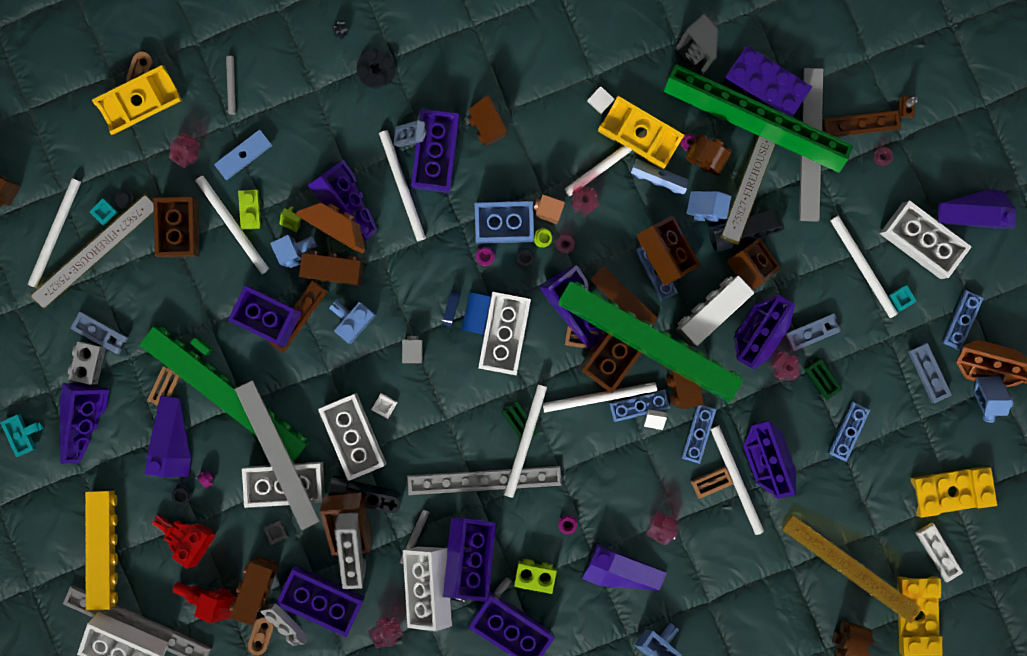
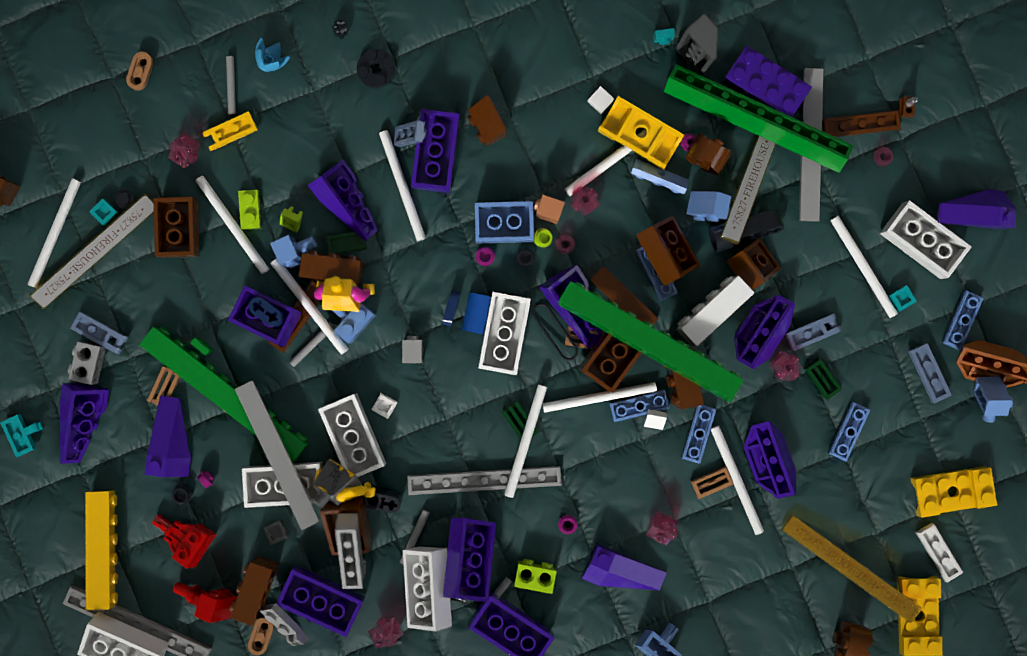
(156, 93): yellow piece -> none
(231, 130): none -> yellow hinge
(233, 163): medium blue tile -> none
(264, 315): none -> dark blue beam
(269, 58): none -> dark azure piece
(310, 307): none -> white piece
(312, 344): none -> light grey piece
(335, 224): dark orange wedge -> none
(338, 485): none -> torso
(342, 294): none -> yellow torso
(560, 325): none -> black piece
(664, 36): none -> teal plate

